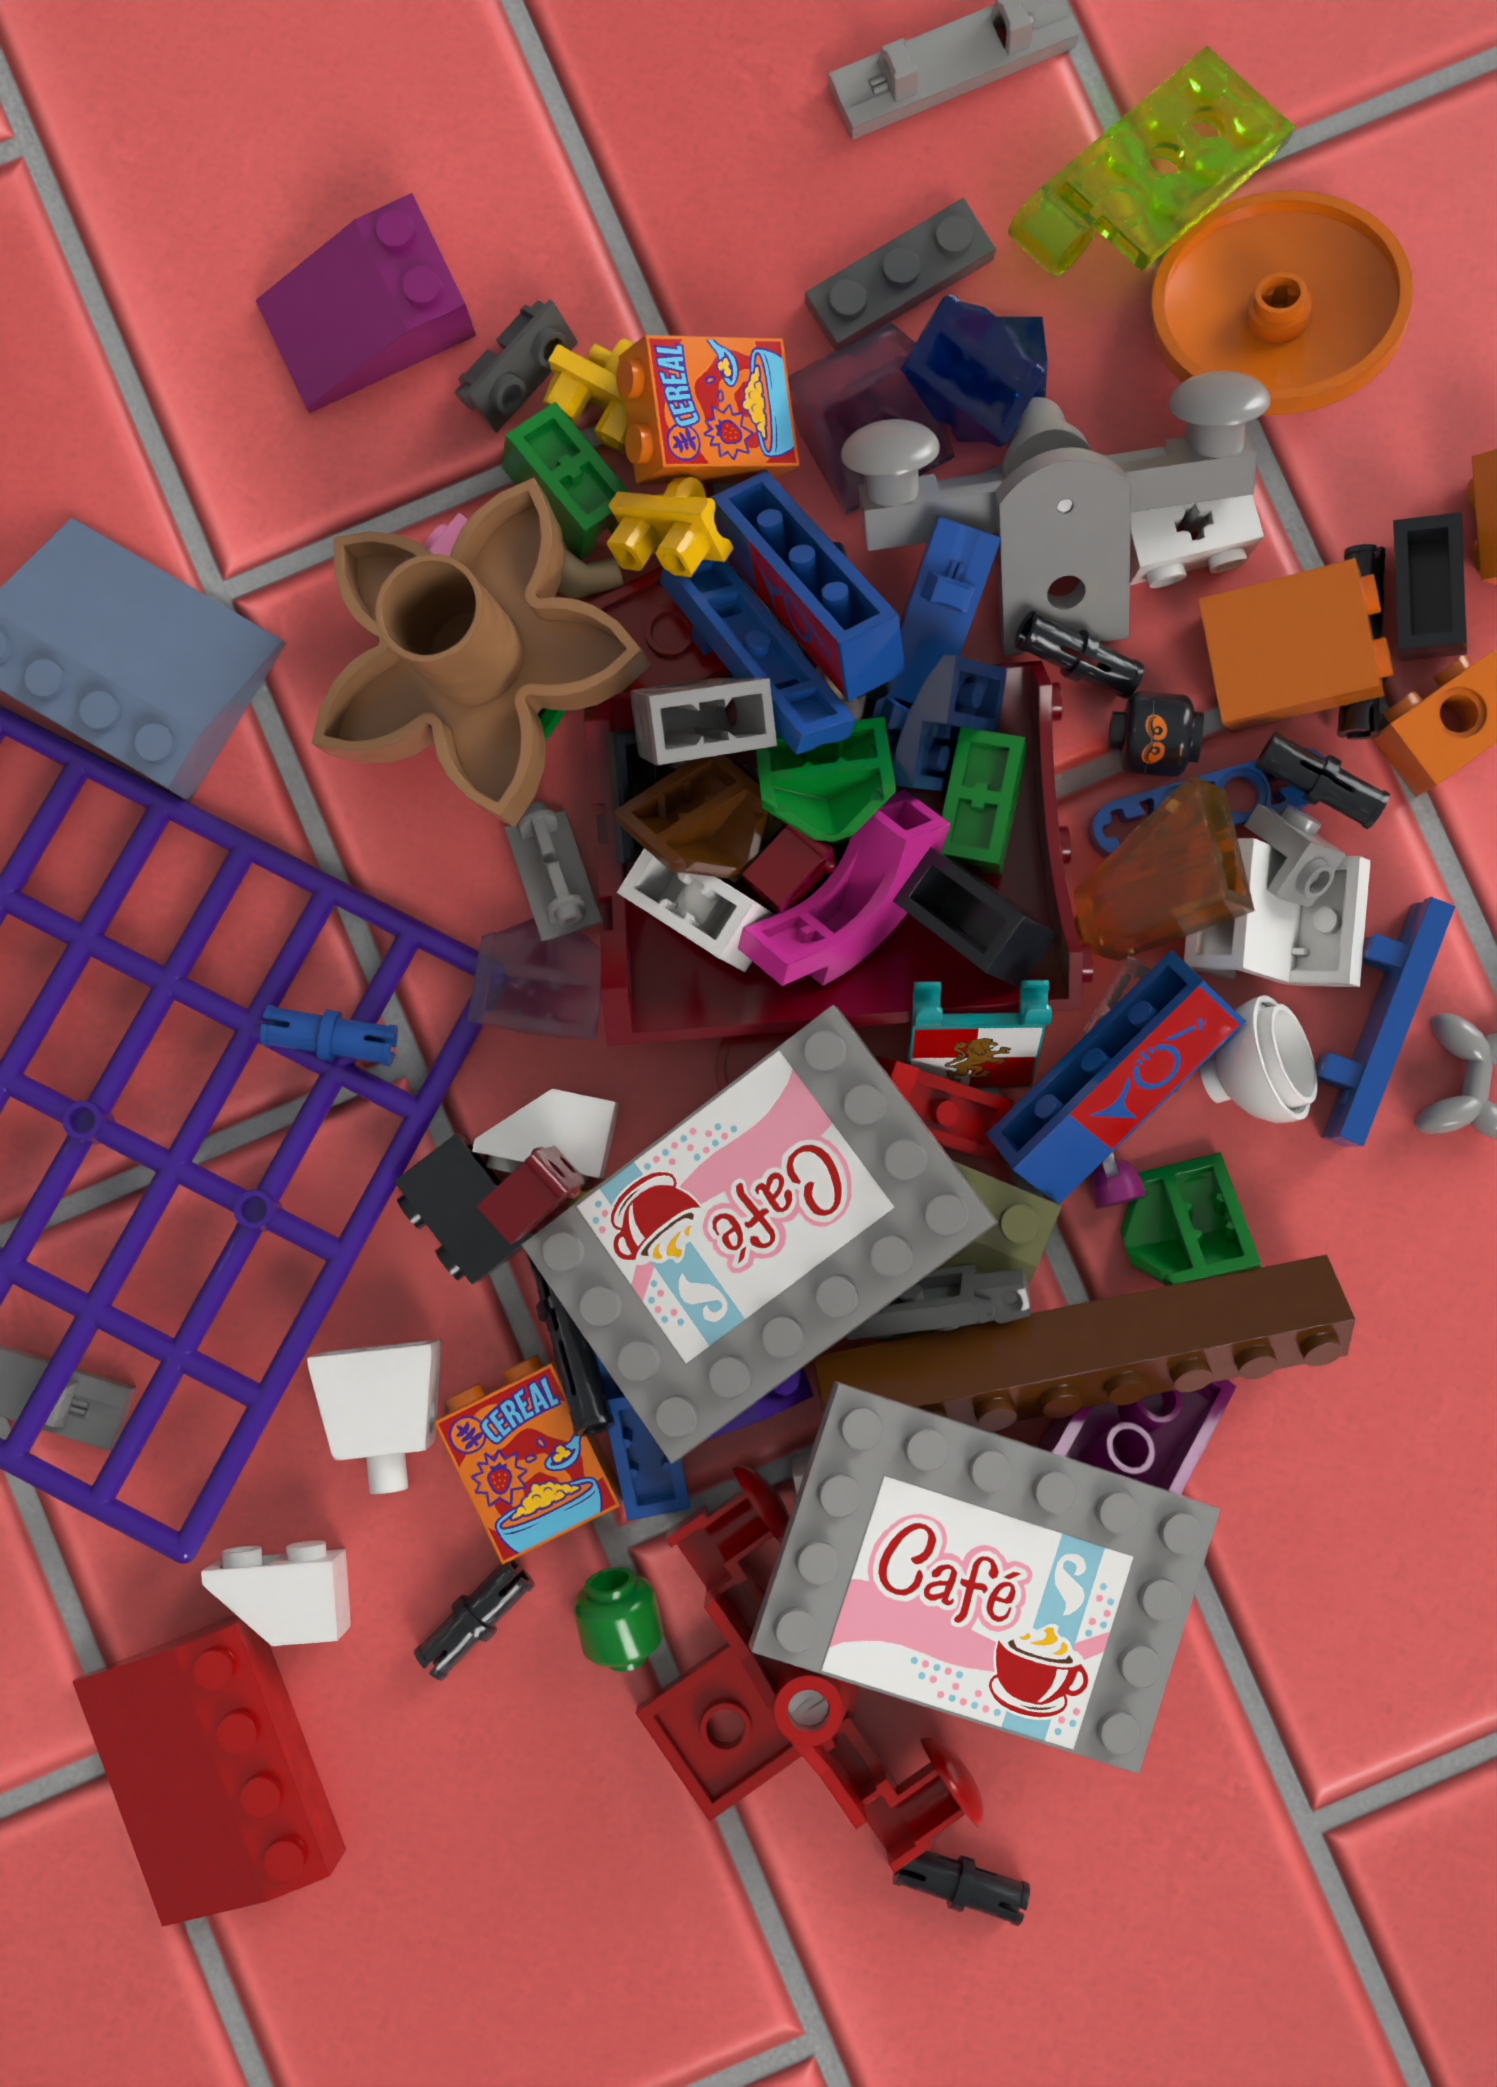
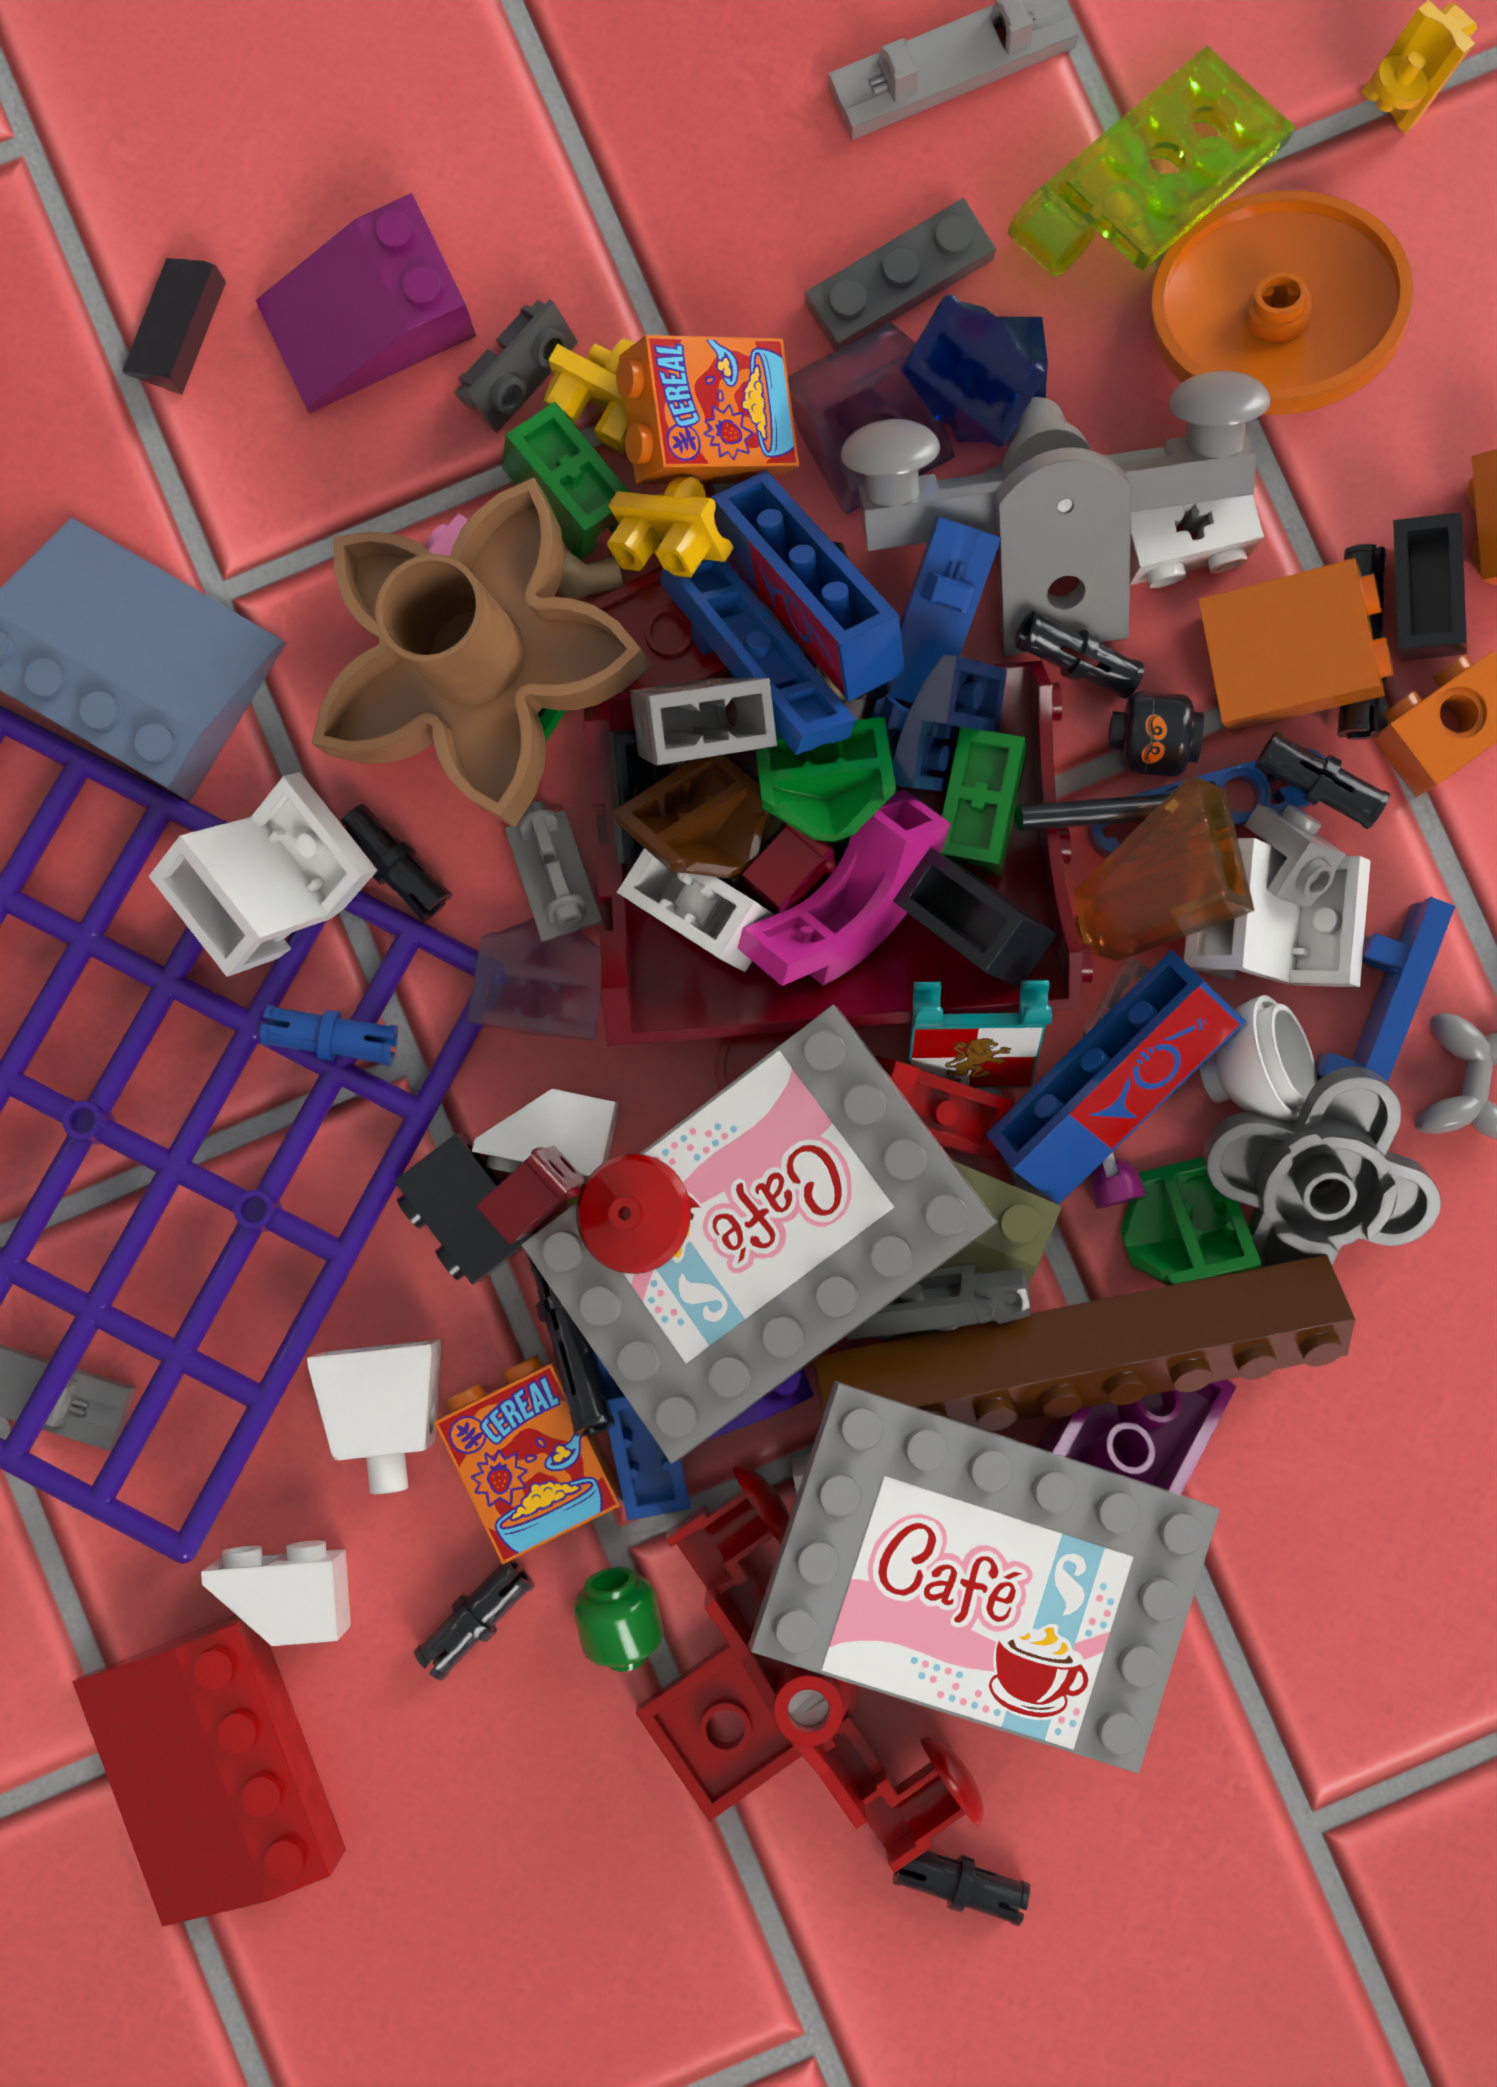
(175, 323): none -> black slope
(263, 876): none -> white piece
(396, 863): none -> black pin
(633, 1213): none -> red piece
(1086, 812): none -> black bar
(1325, 1173): none -> dark grey plant
(1421, 62): none -> yellow hips

